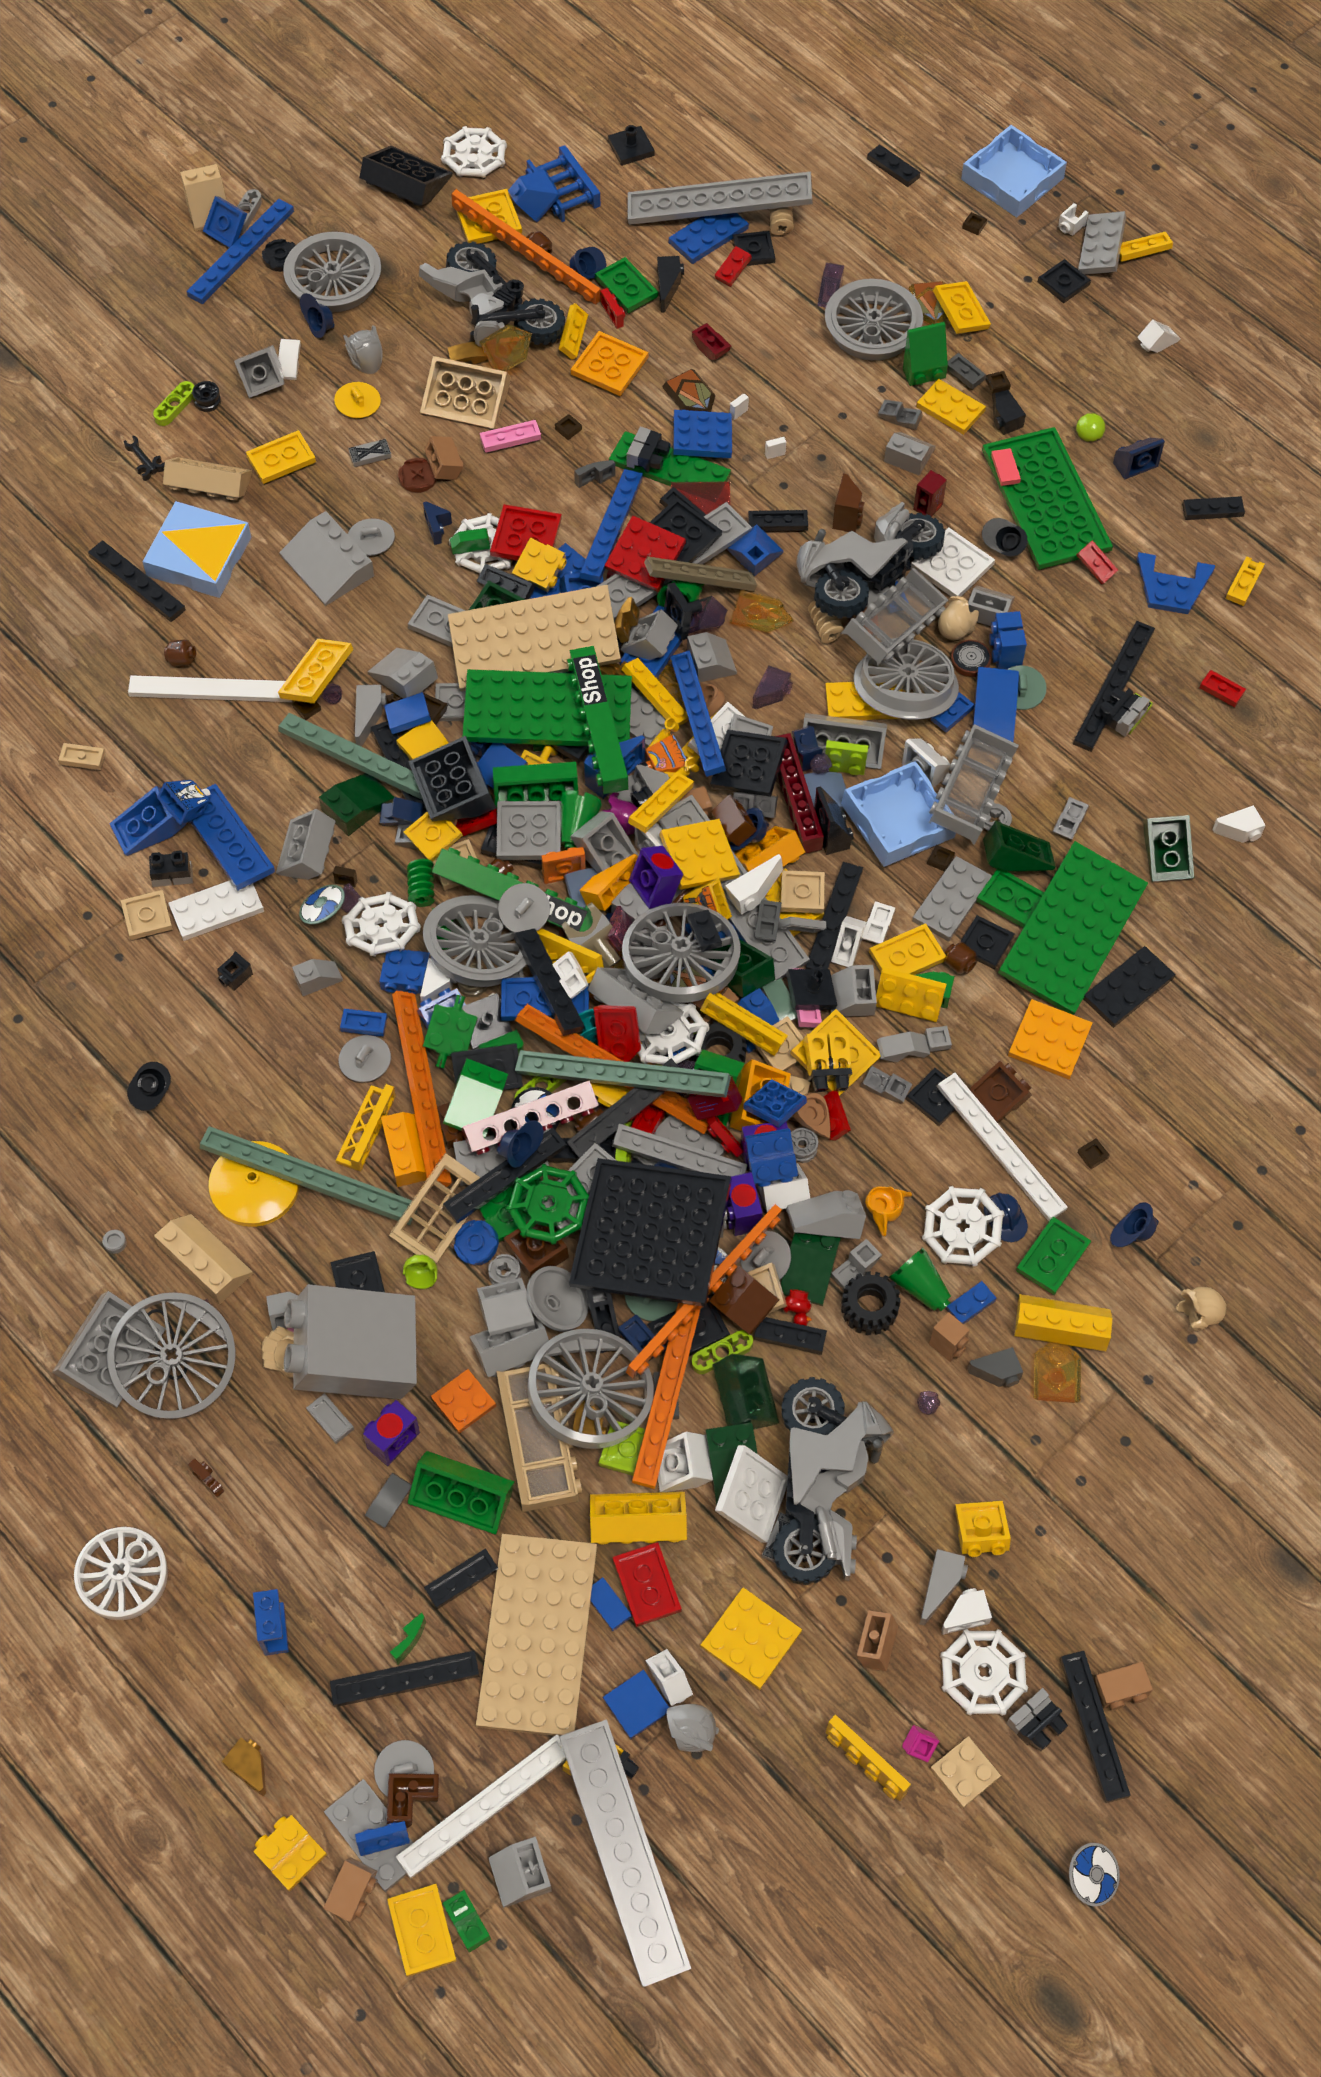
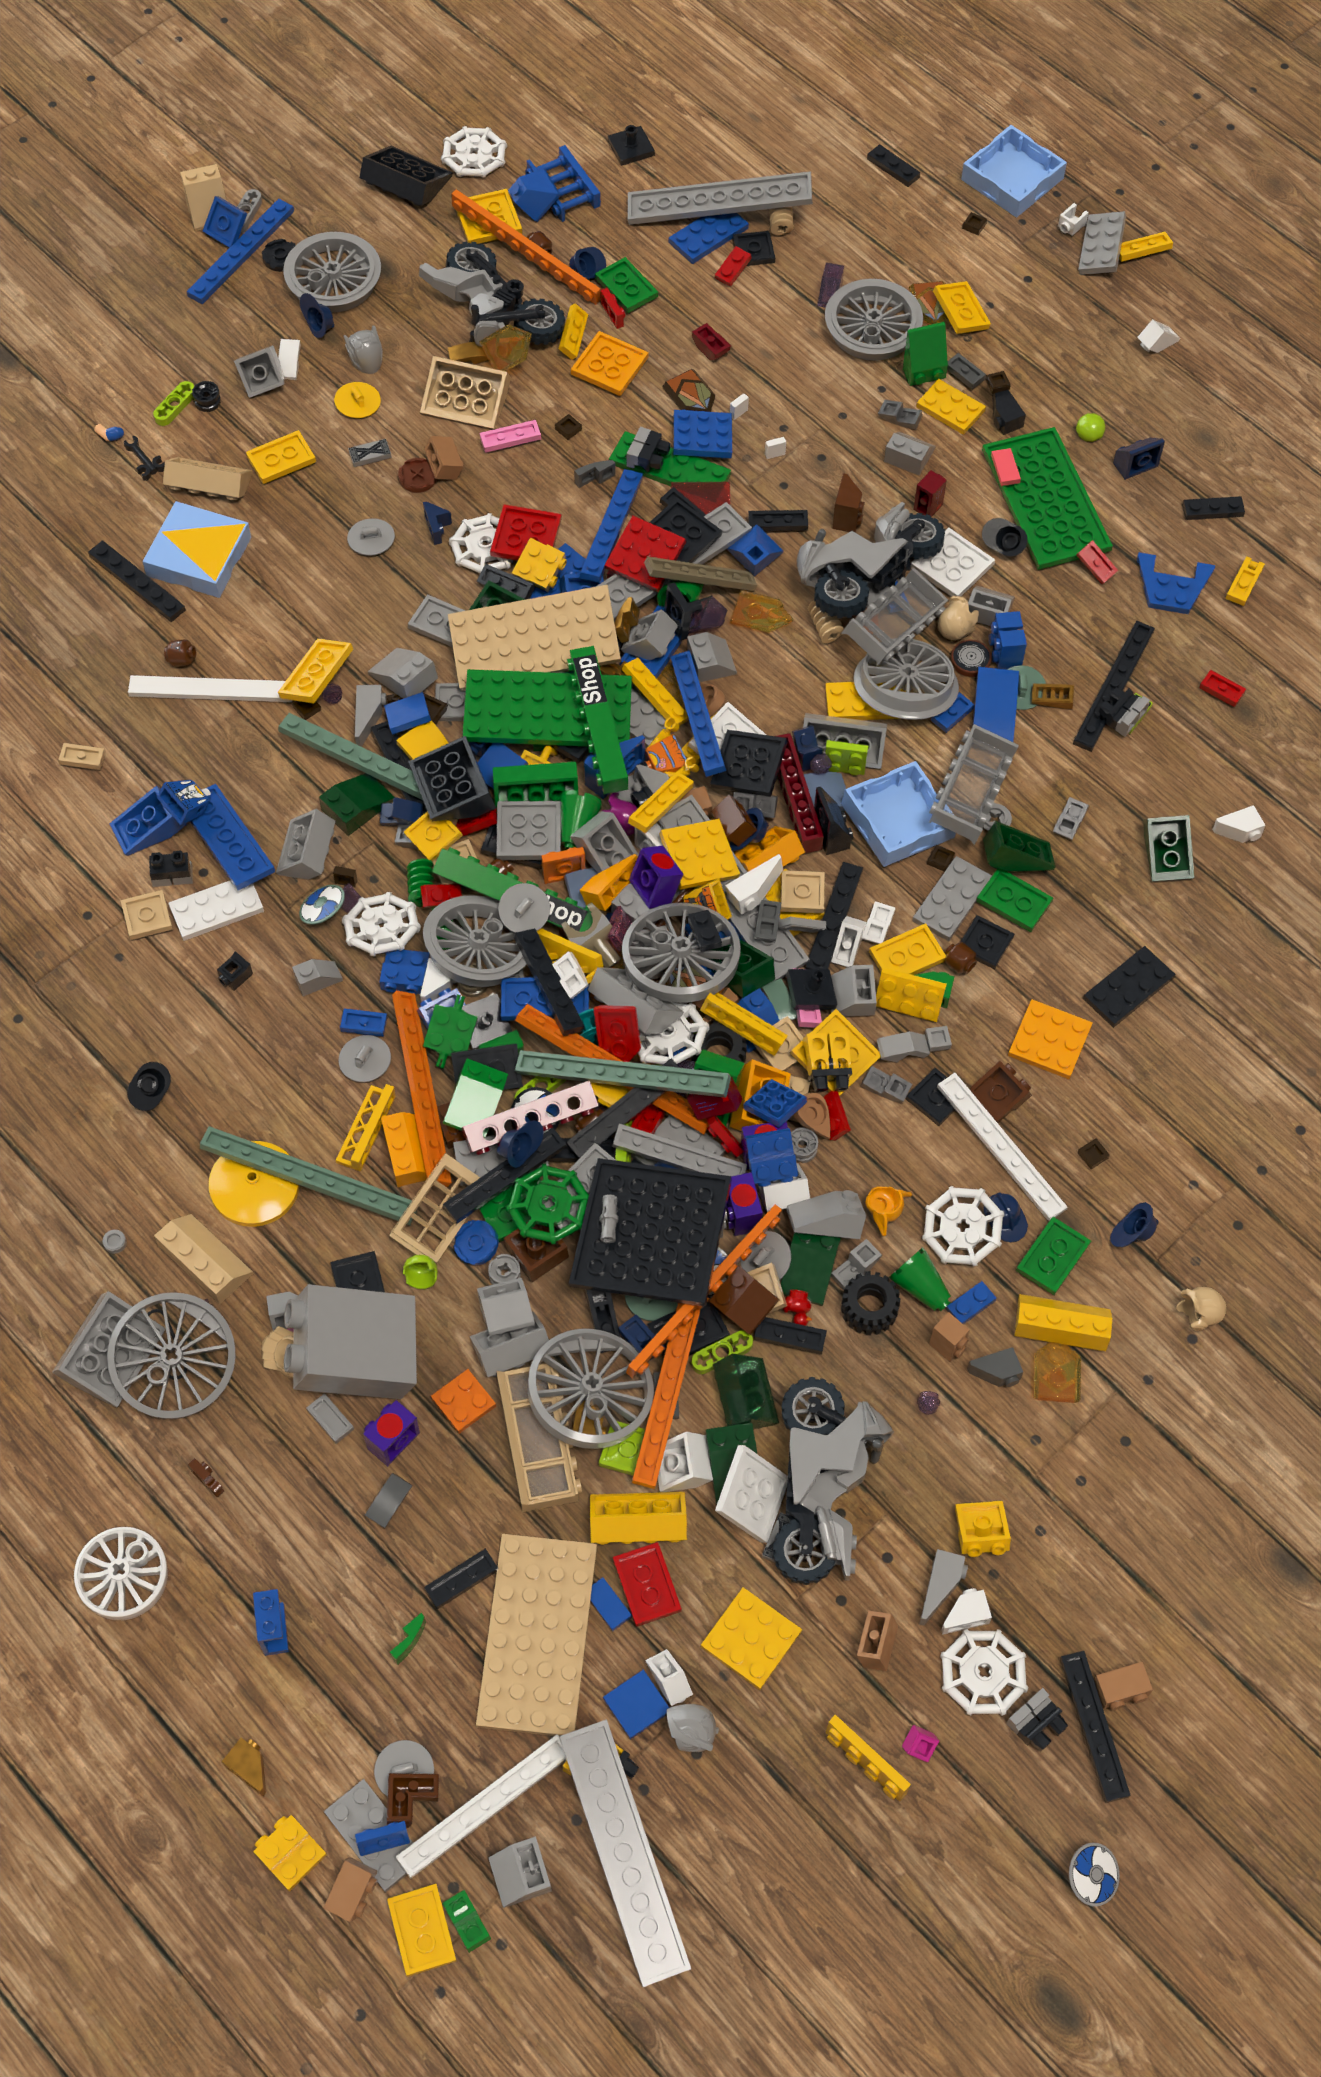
(109, 434): none -> blue arm
(327, 559): light grey slope -> none
(404, 1678): black plate -> none
(436, 894): none -> red plate
(460, 1492): green slope -> none
(470, 541): green piece -> none
(555, 1301): light grey dish -> none
(609, 1218): none -> light grey pin
(669, 278): black slope -> none
(745, 724): light grey tile -> none
(772, 687): slope -> none
(928, 759): white slope -> none
(965, 1772): tan plate -> none
(1053, 702): none -> pearl gold slope
(1064, 281): black tile -> none
(1073, 928): green plate -> none

